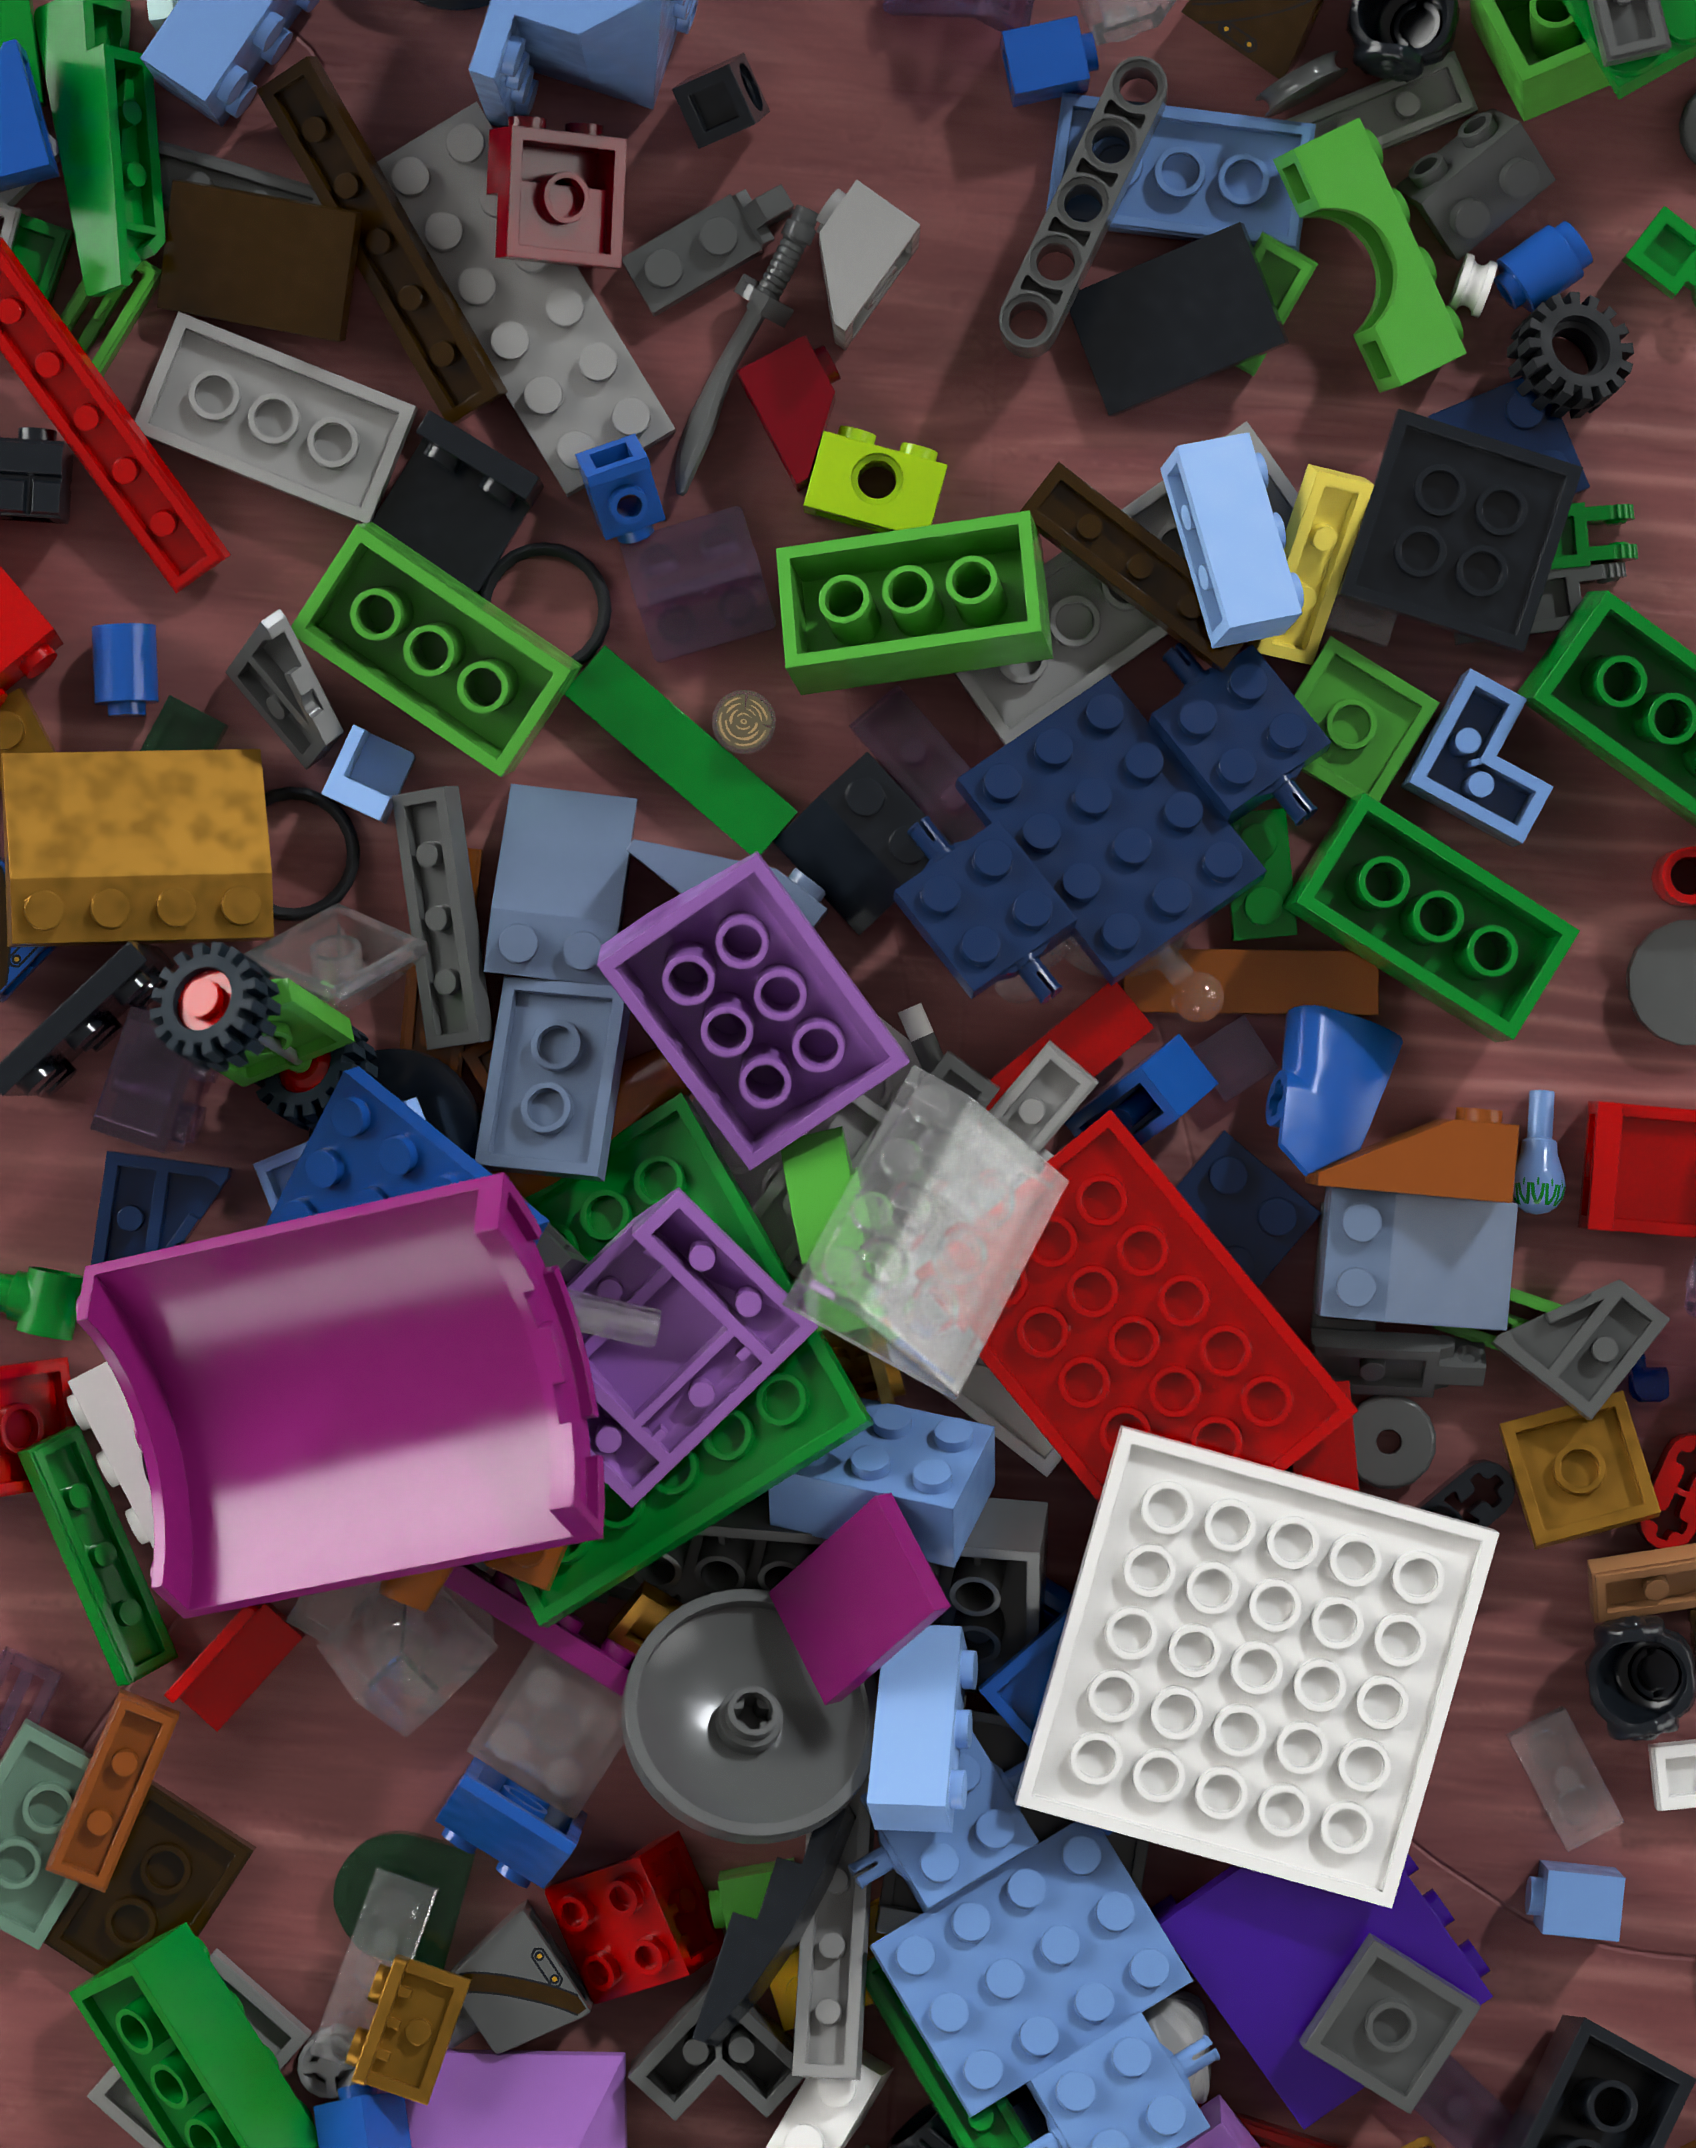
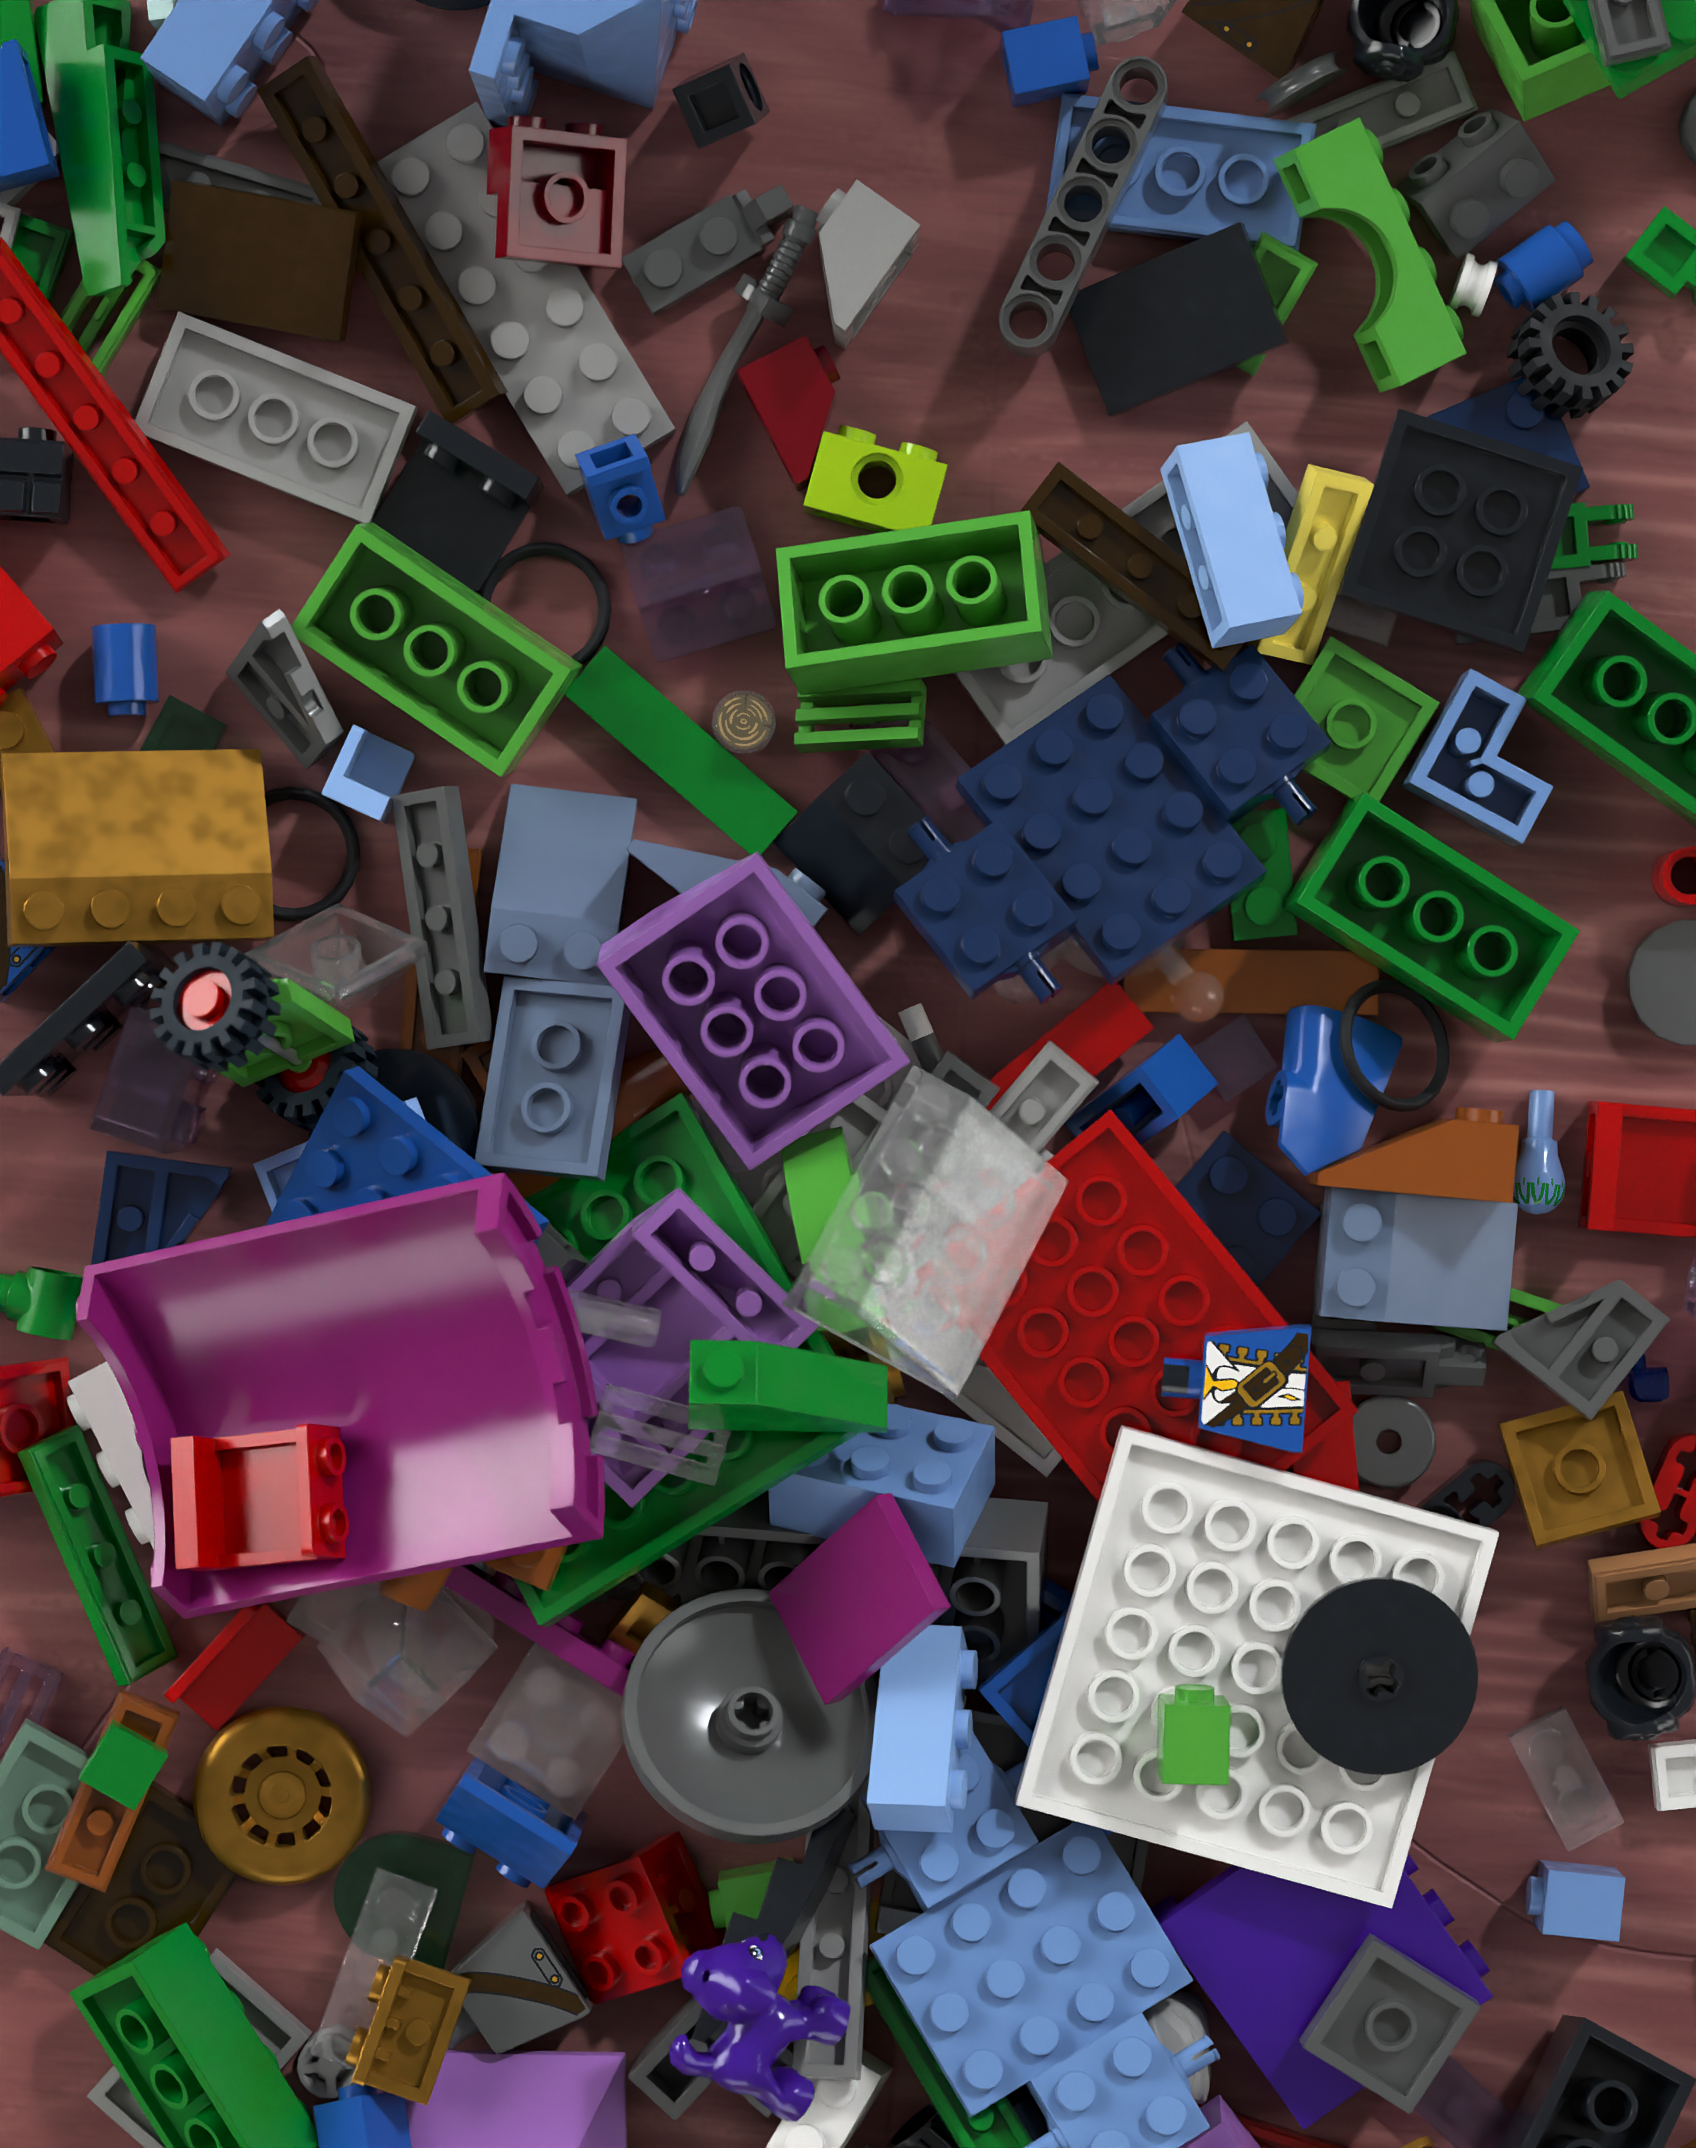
(123, 1765): none -> green tile
(259, 1498): none -> red panel
(281, 1795): none -> pearl gold wheel
(649, 1457): none -> clear tile
(741, 1987): none -> dark purple animal
(782, 1389): none -> green slope
(862, 739): none -> bright green tile
(1193, 1736): none -> bright green brick
(1248, 1384): none -> torso
(1351, 1063): none -> black tyre
(1385, 1727): none -> black piece

